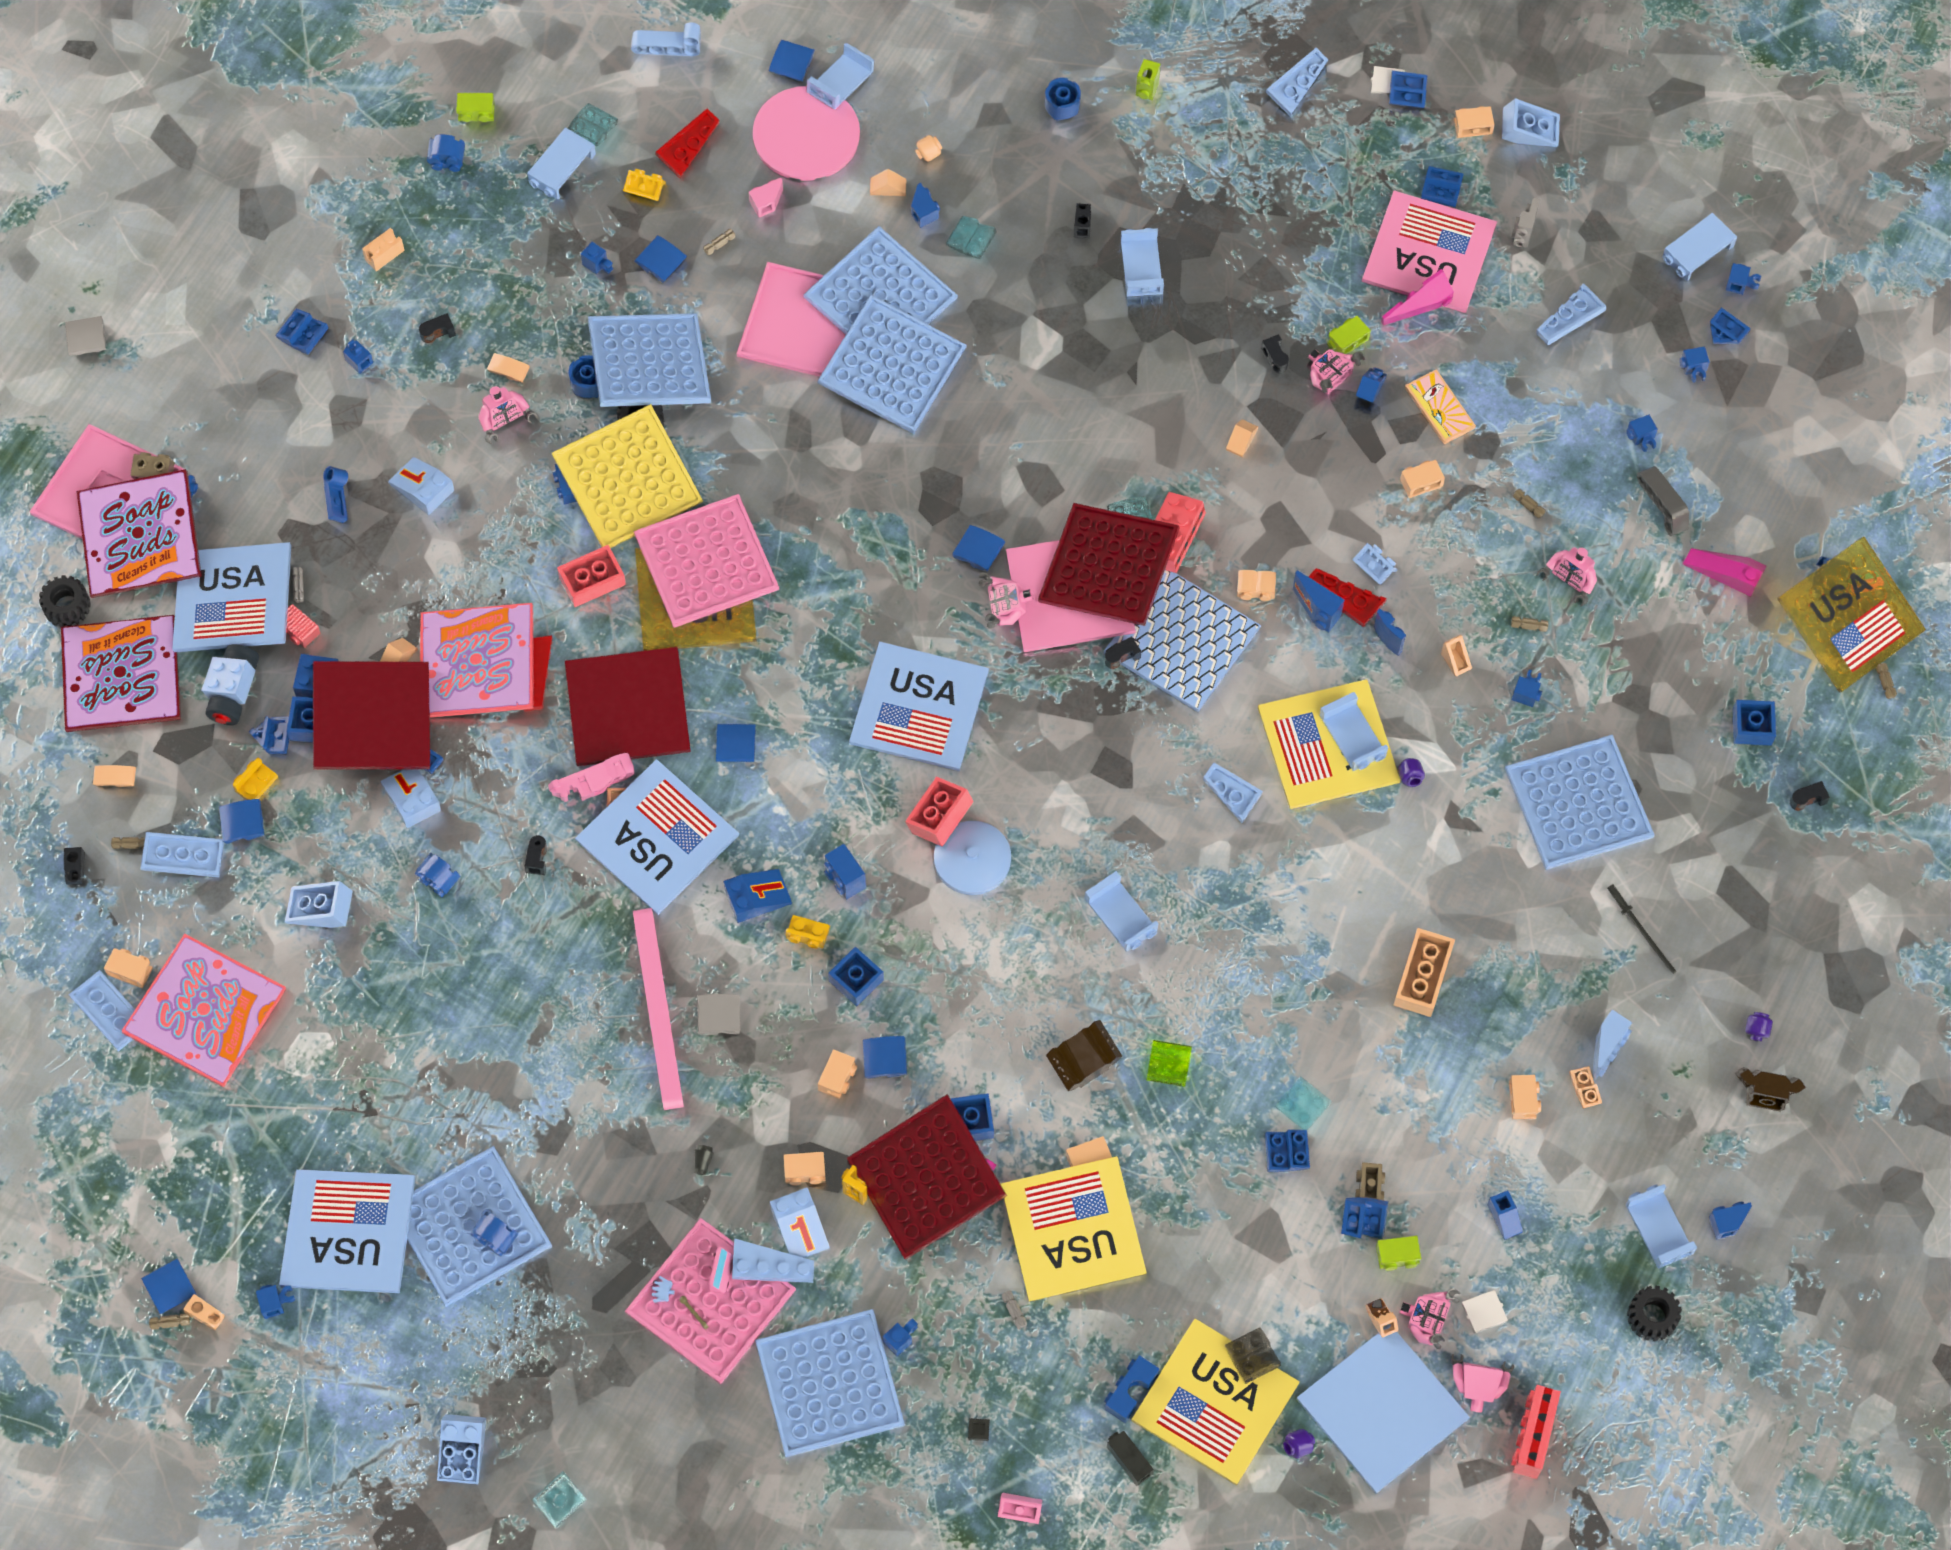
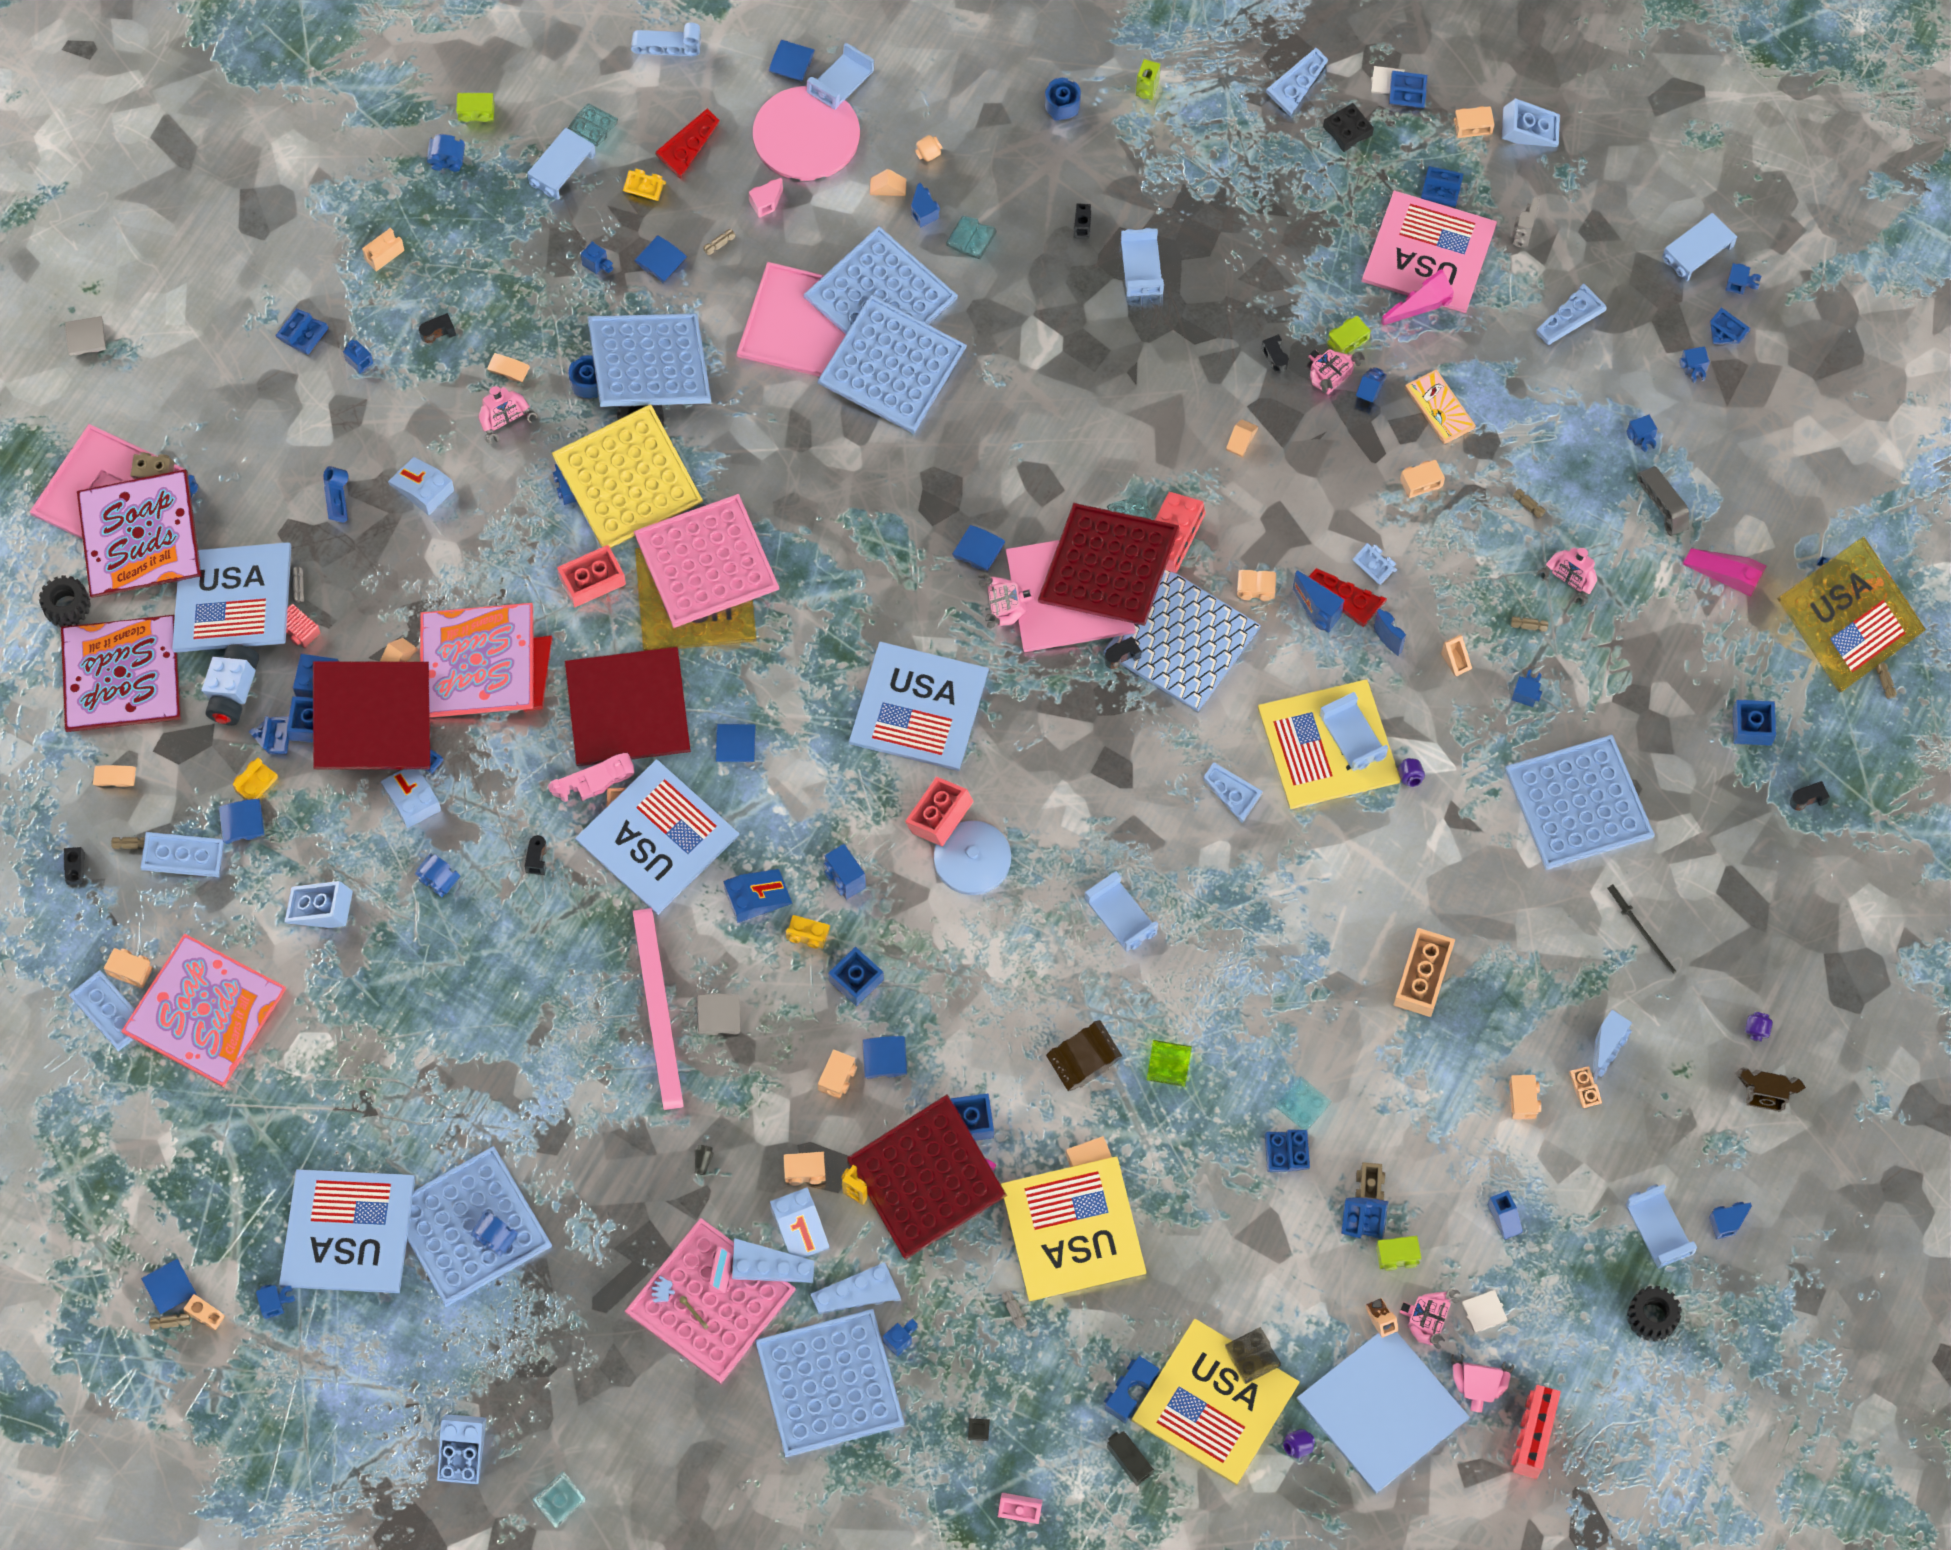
(864, 1288): none -> light blue wing
(1348, 127): none -> black brick

